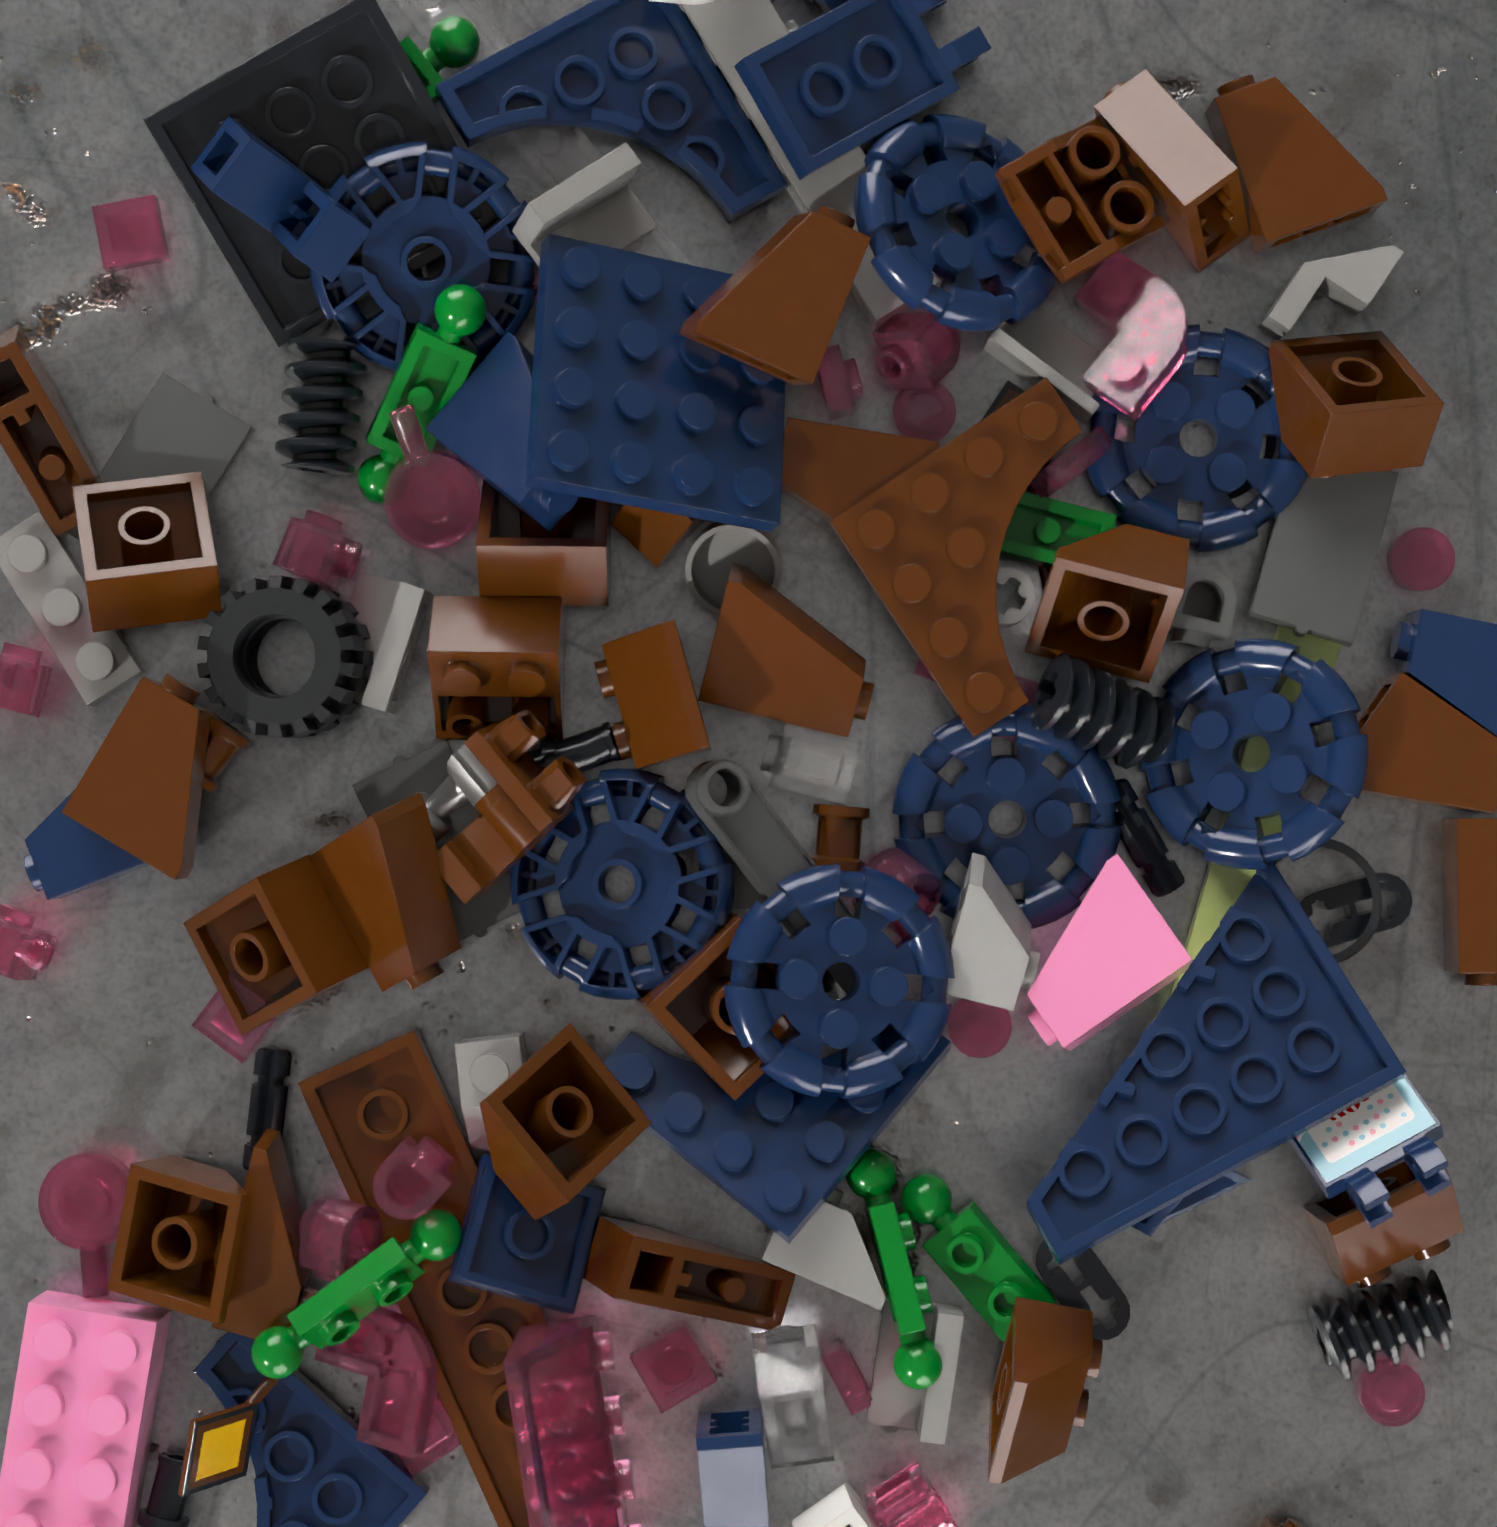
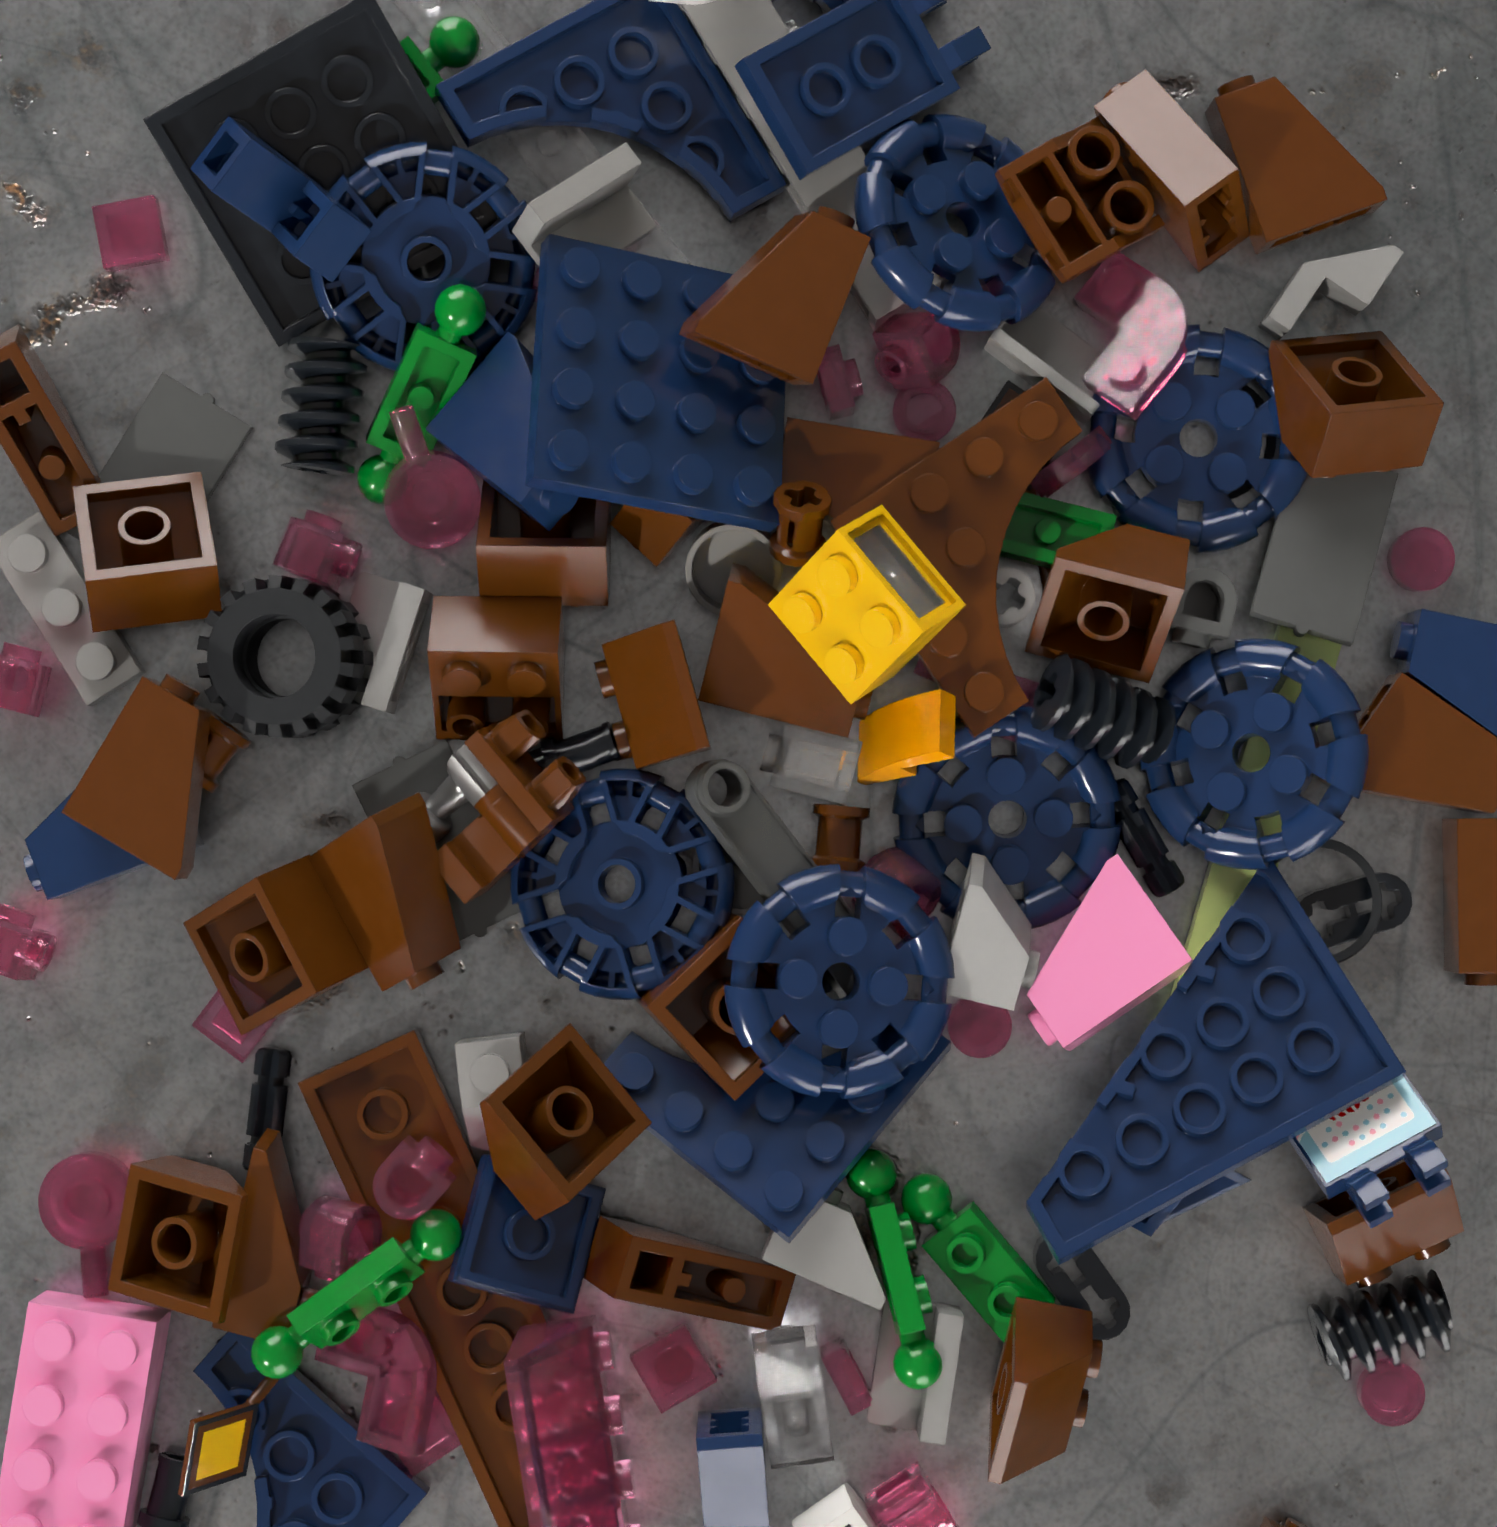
(799, 521): none -> reddish brown bush
(866, 603): none -> yellow piece
(906, 735): none -> light orange slope

